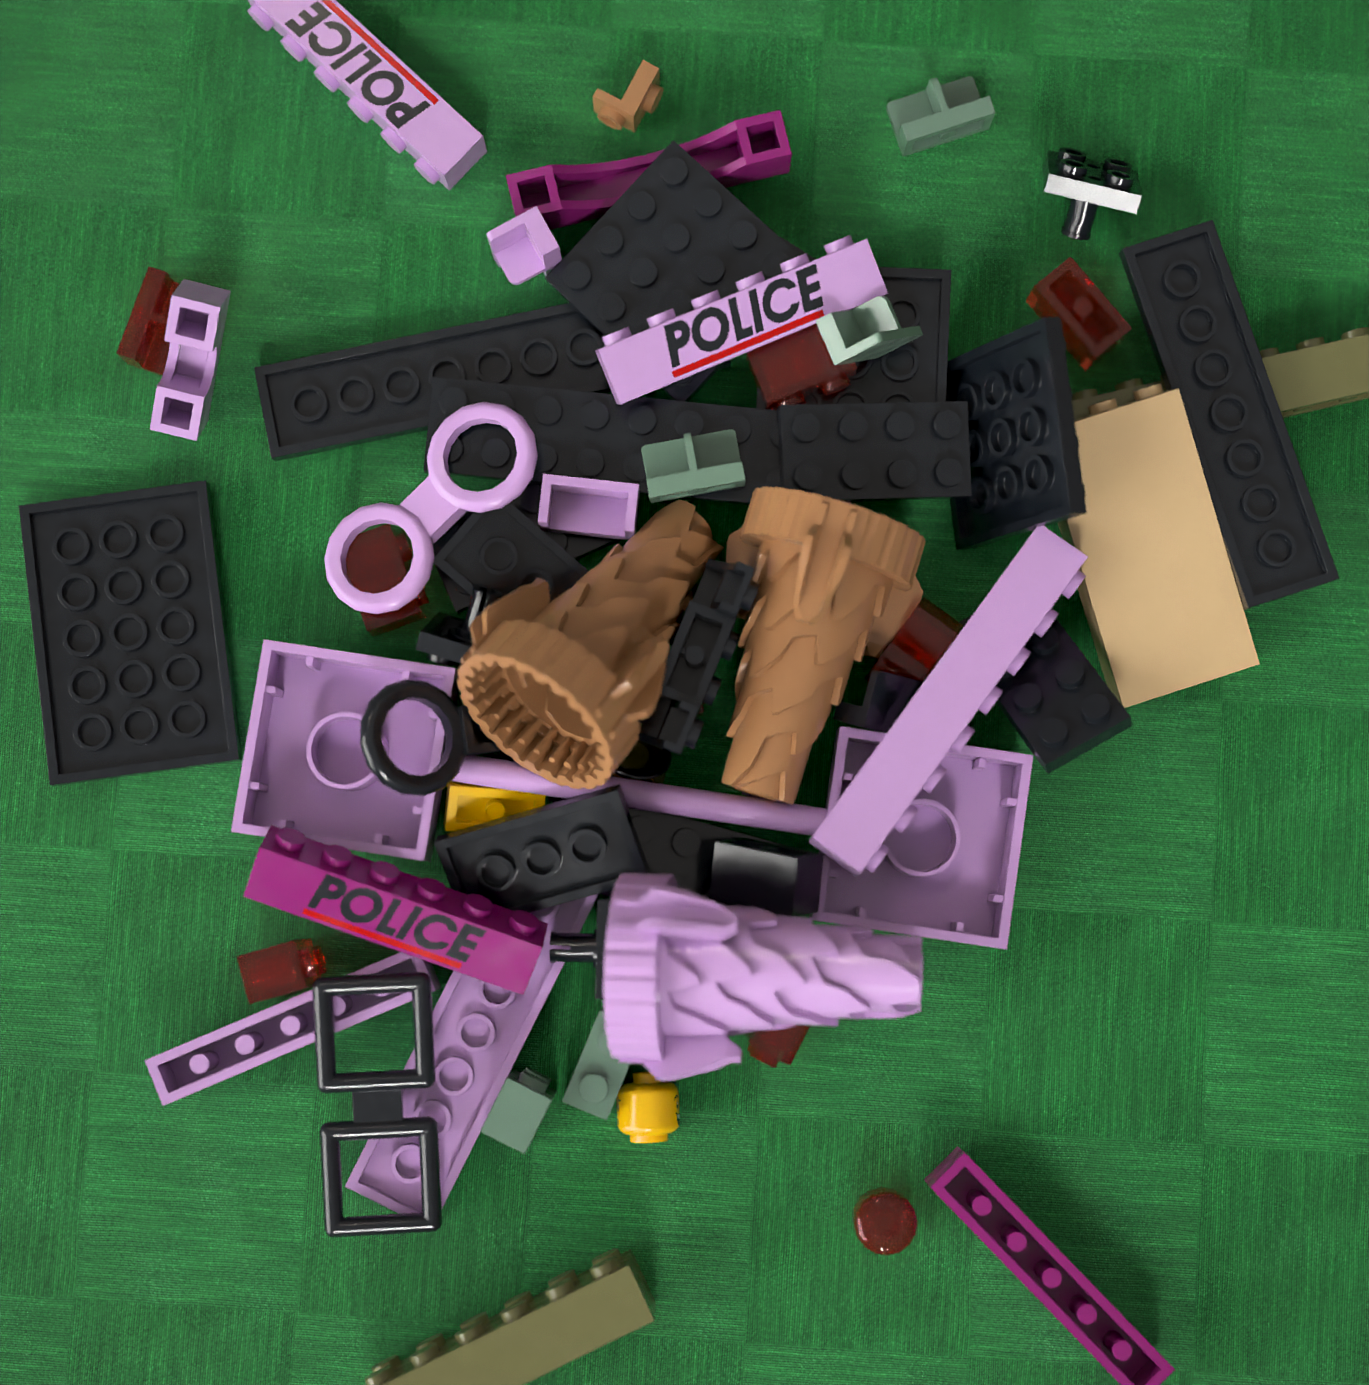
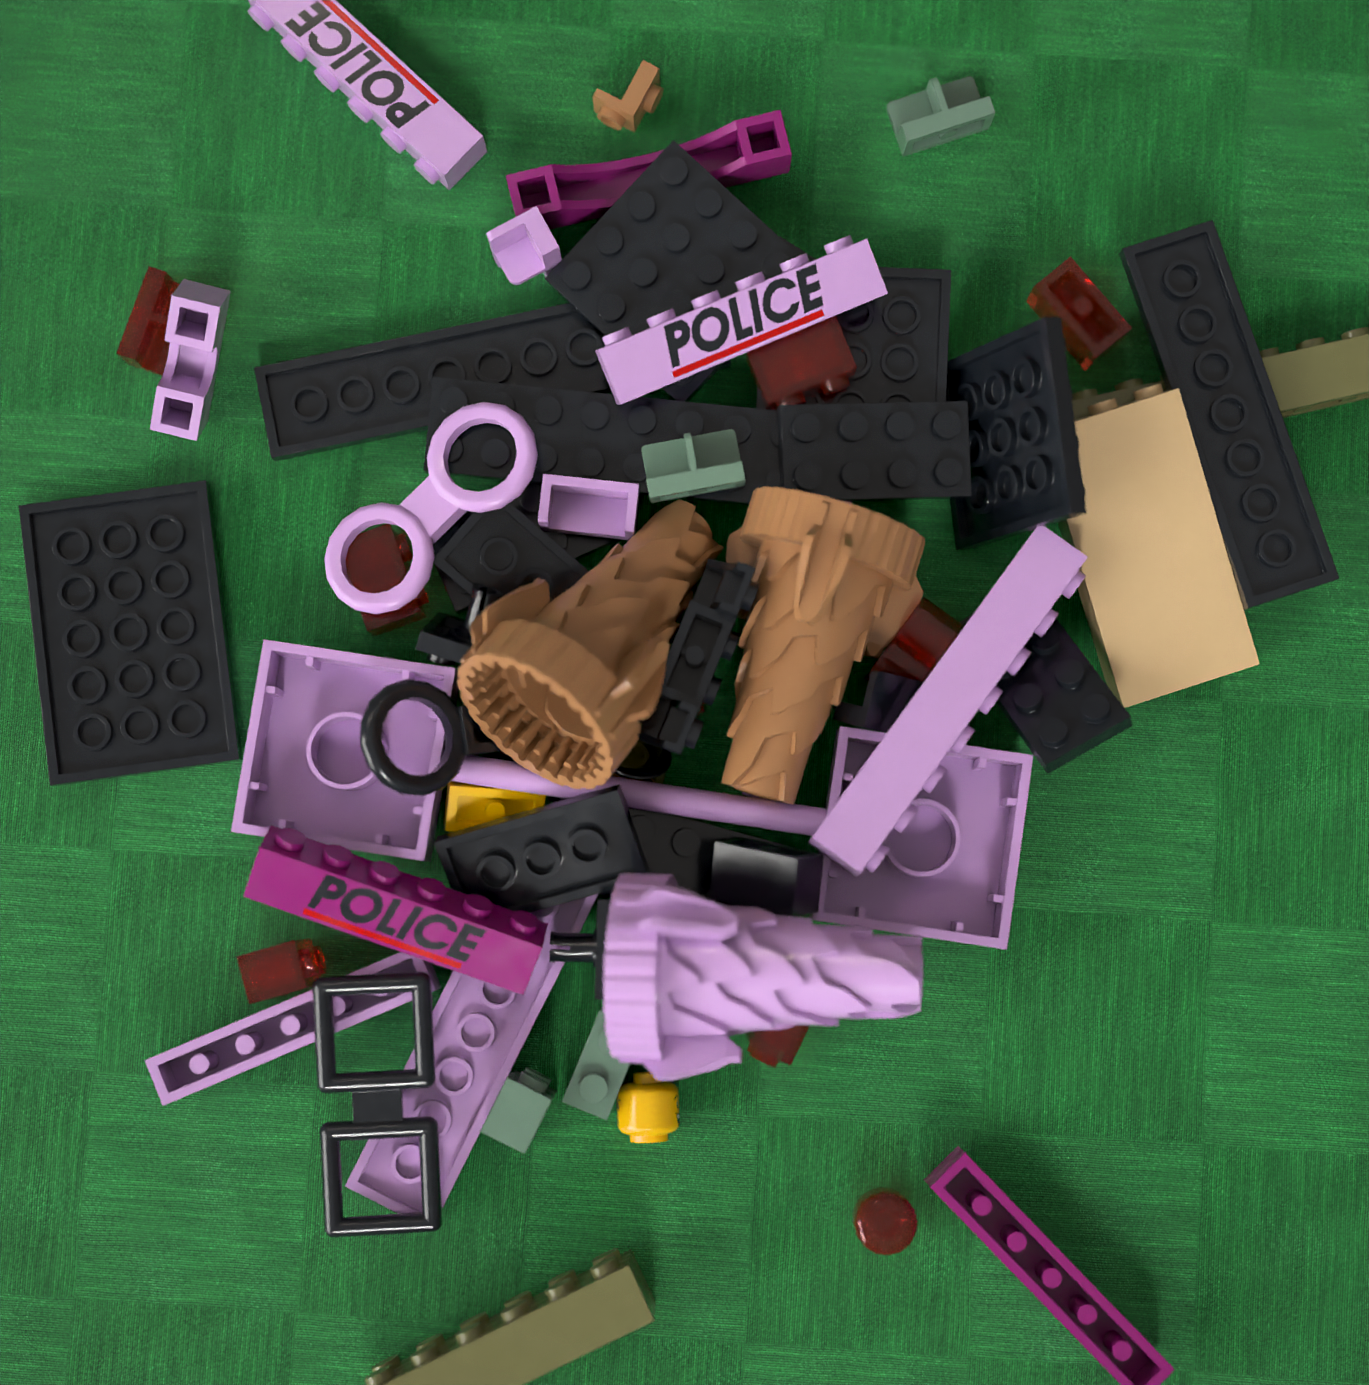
(864, 332): sand green panel -> none
(1088, 186): black plate -> none

